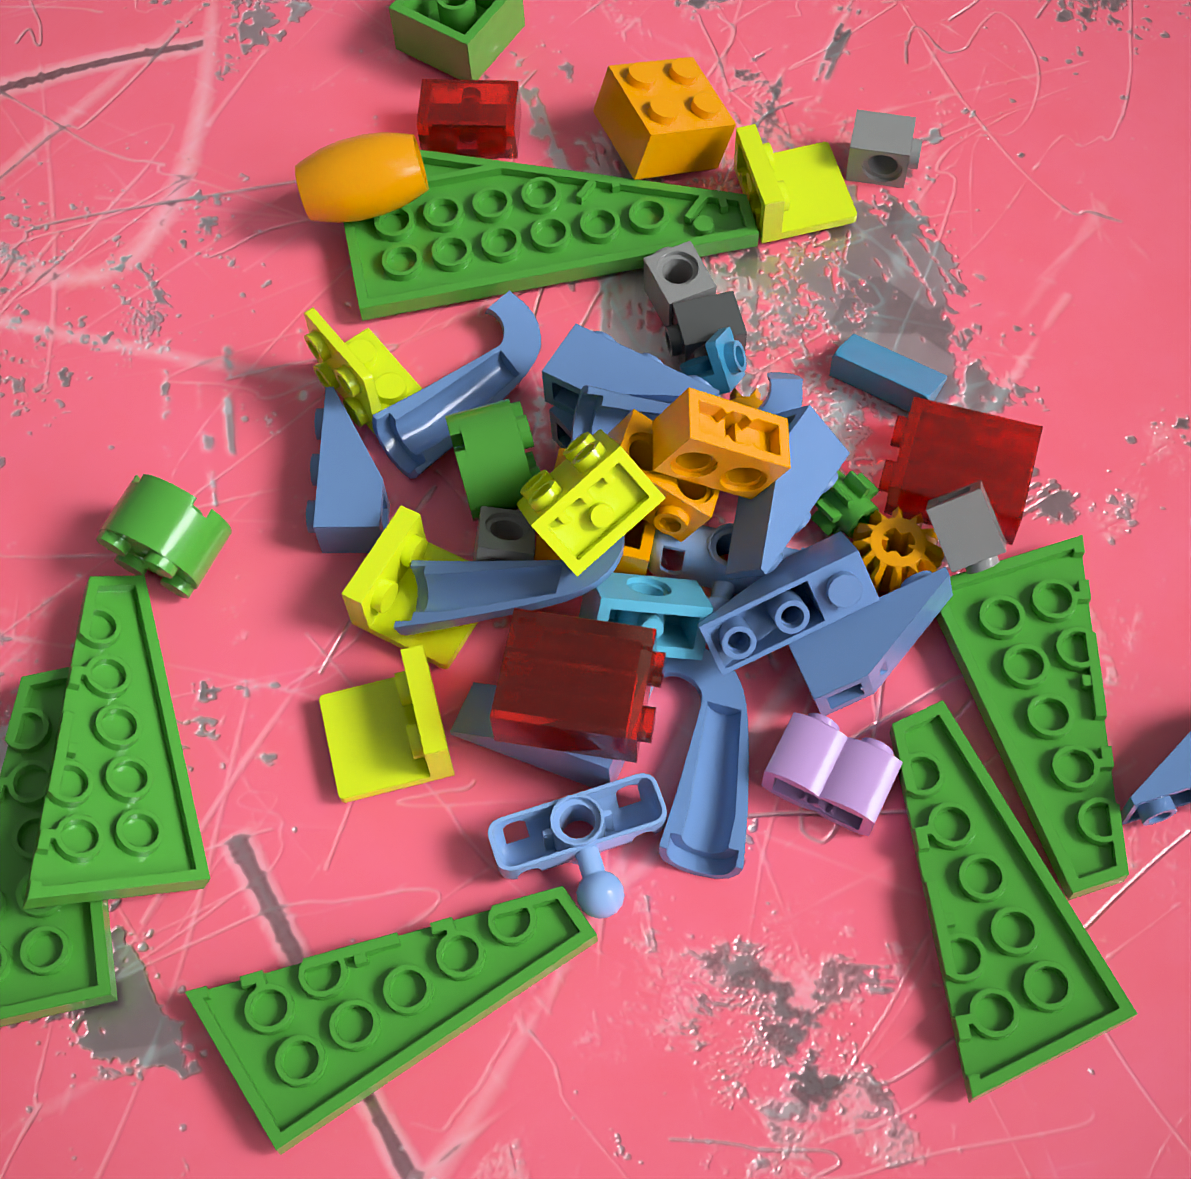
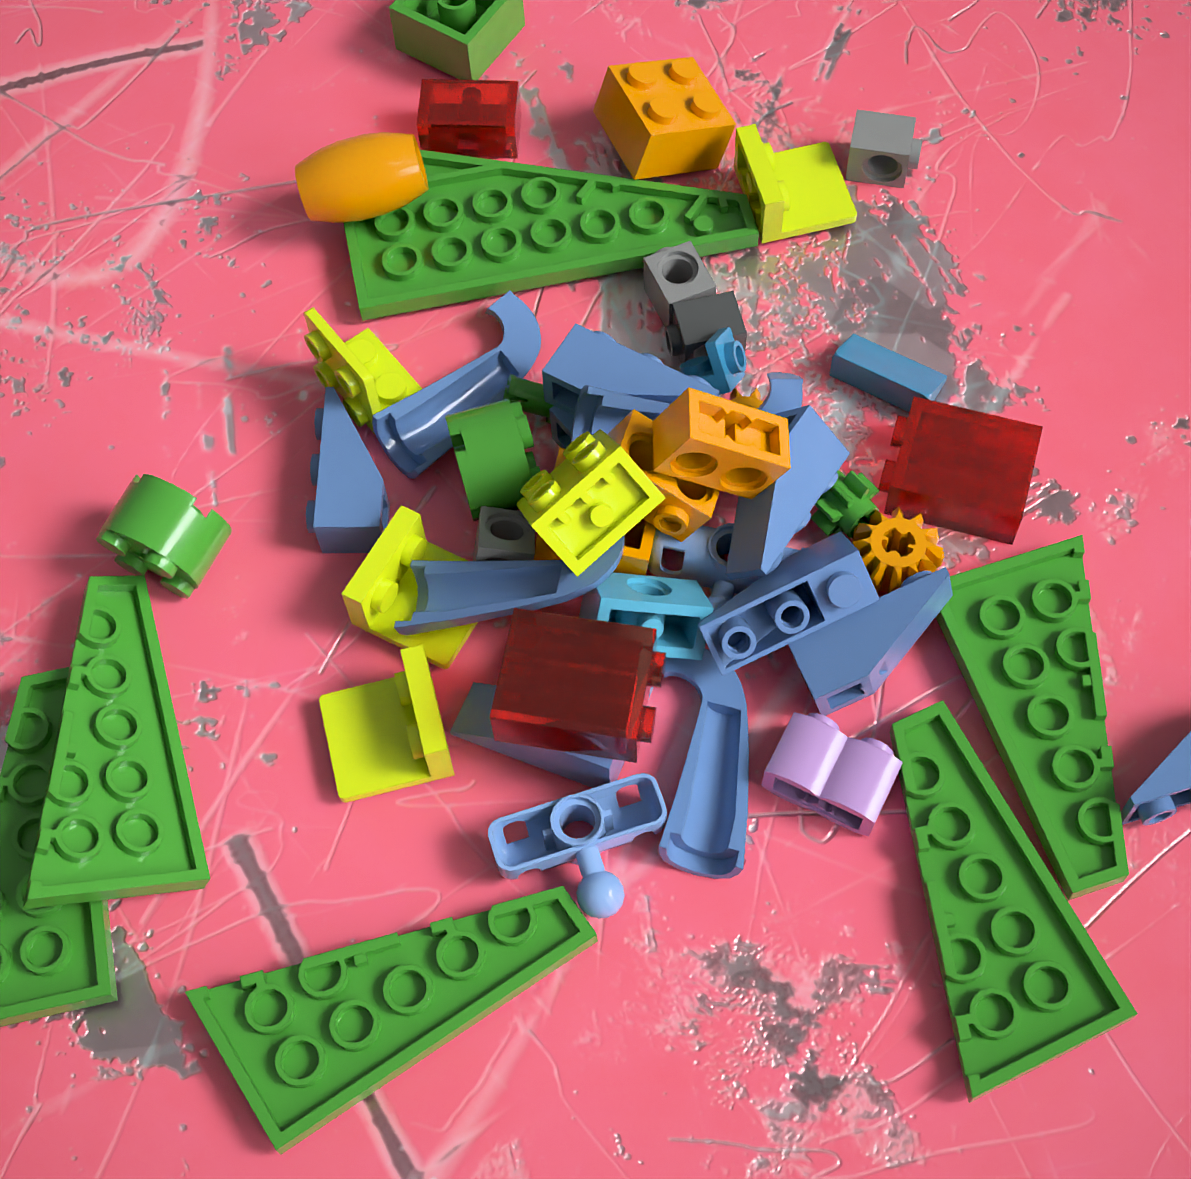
(529, 394): none -> bright green pin
(967, 528): light grey brick -> none

